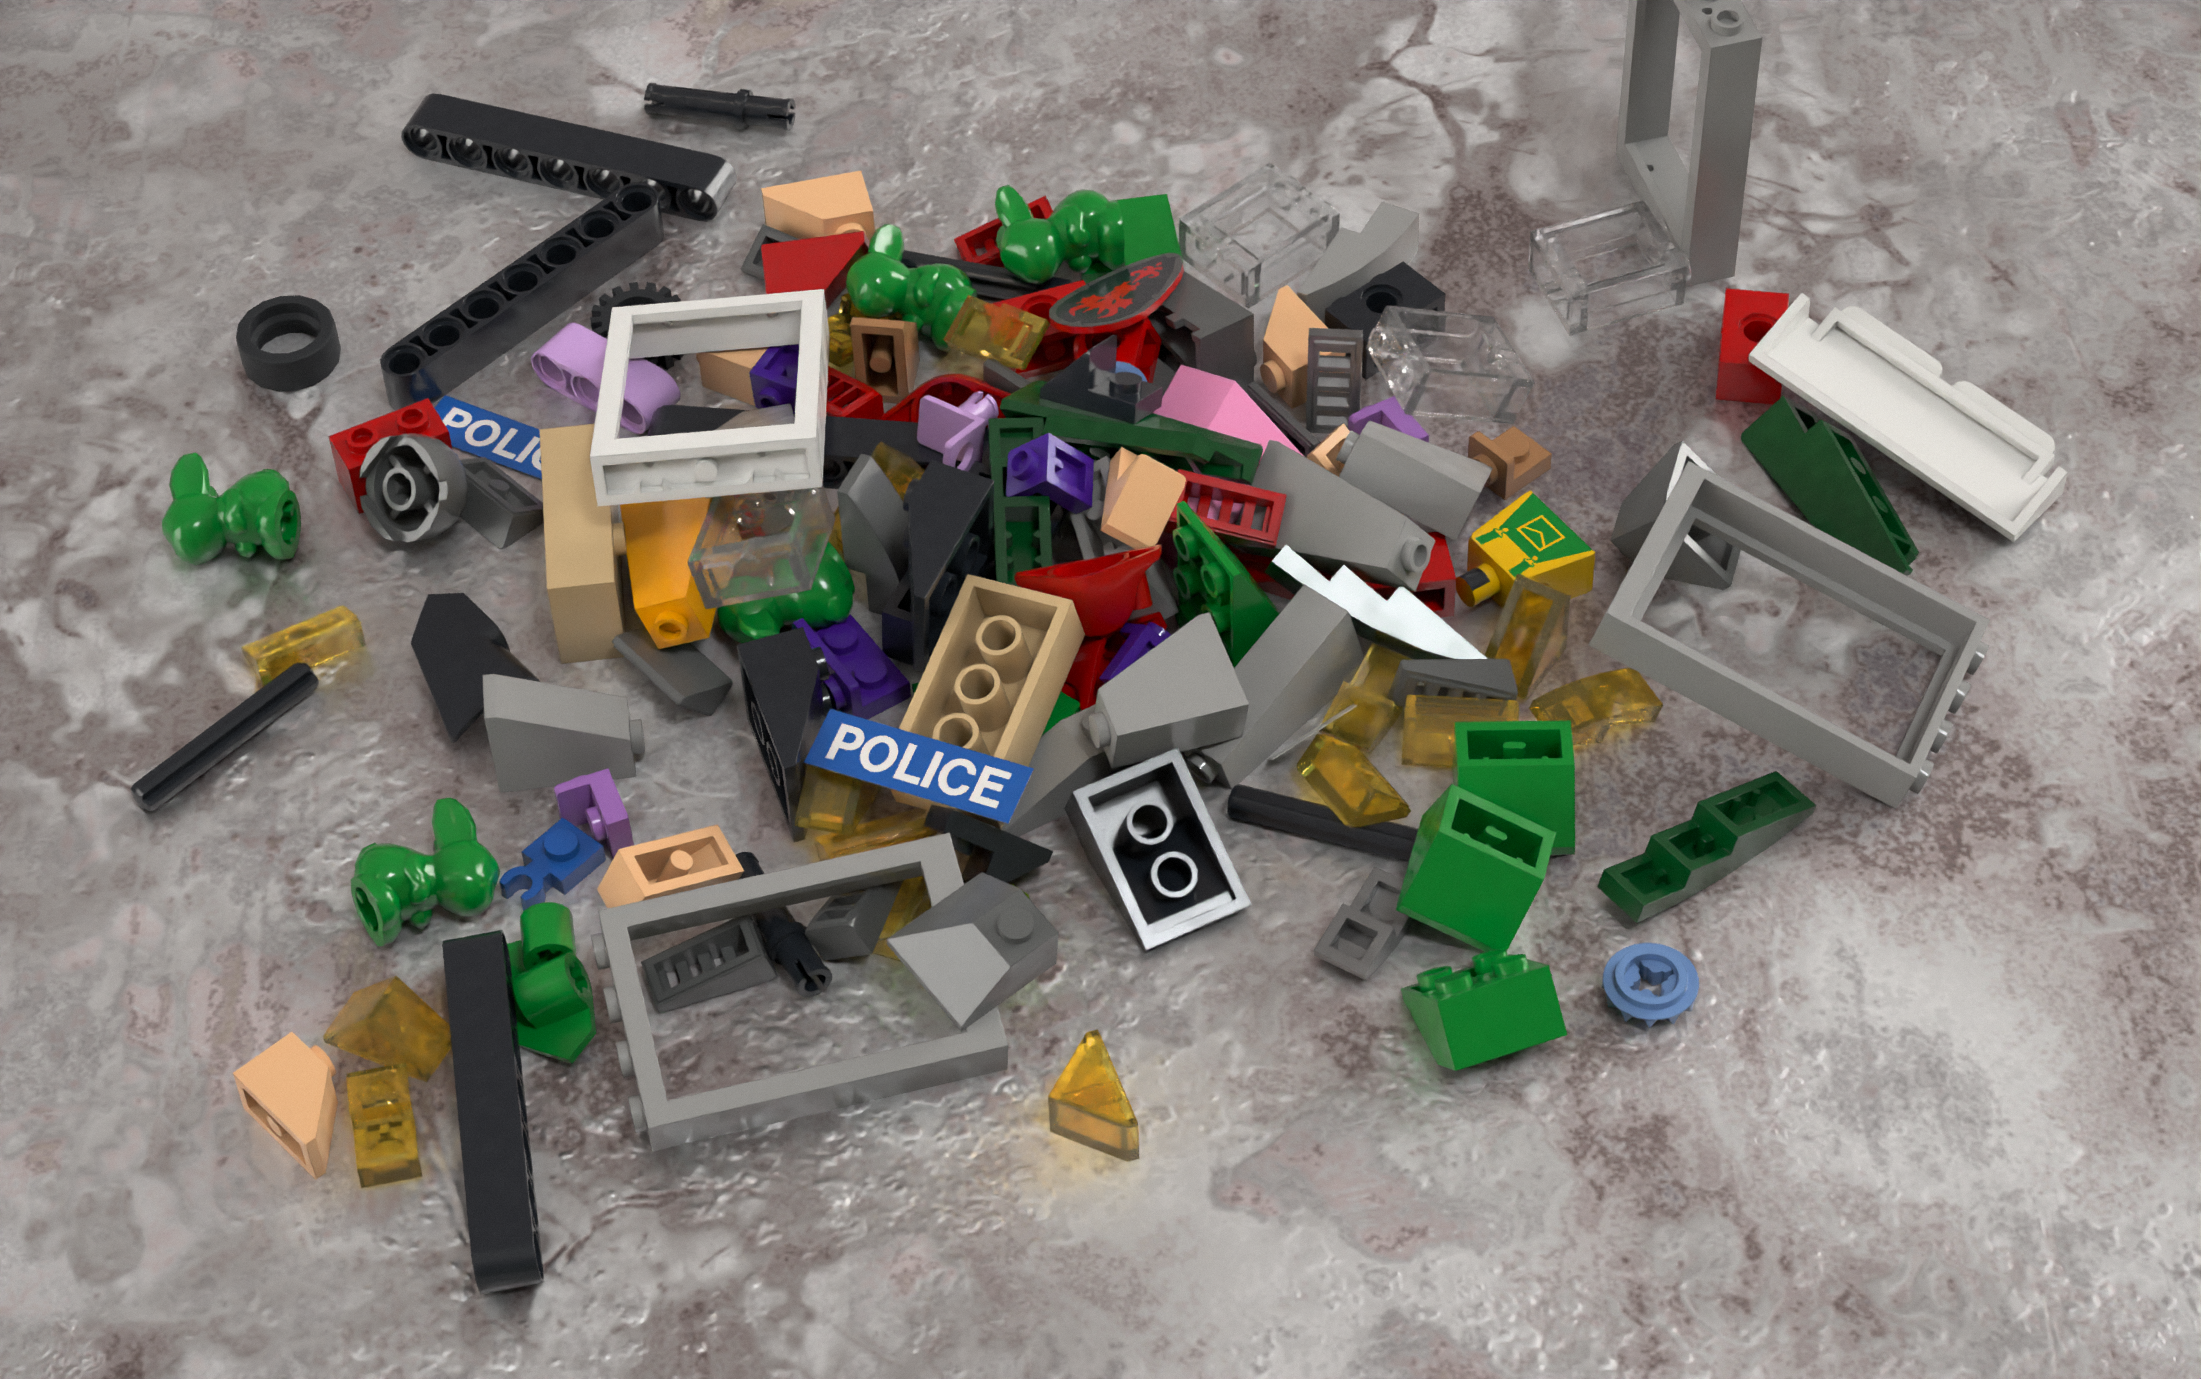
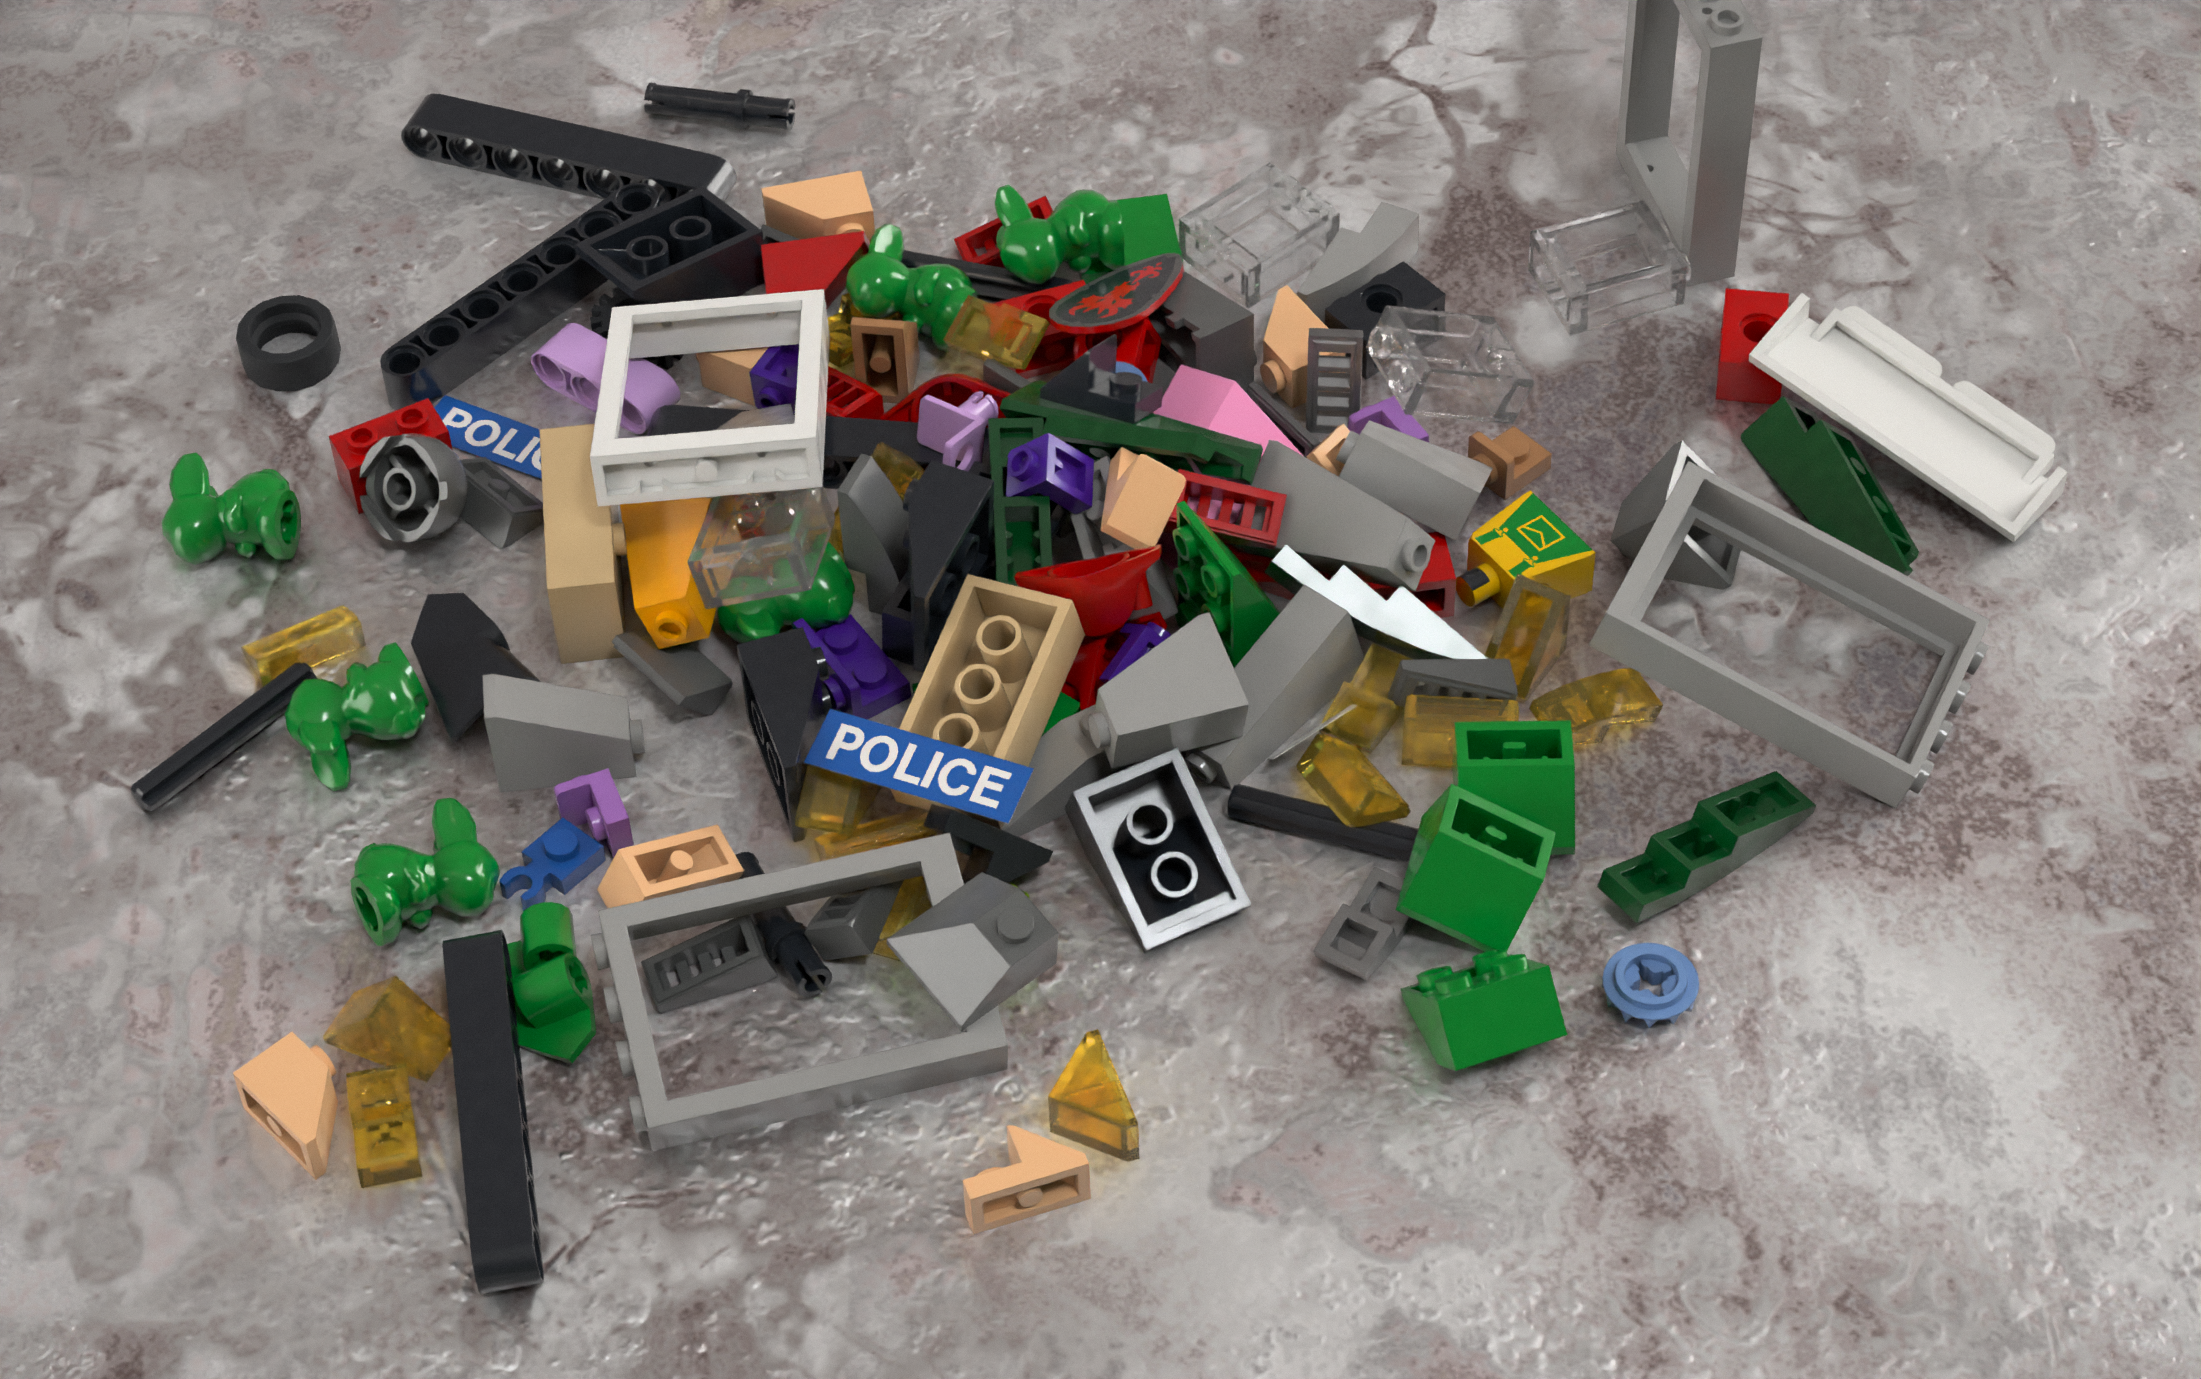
(375, 702): none -> green animal
(680, 251): none -> black slope
(1037, 1181): none -> light nougat slope

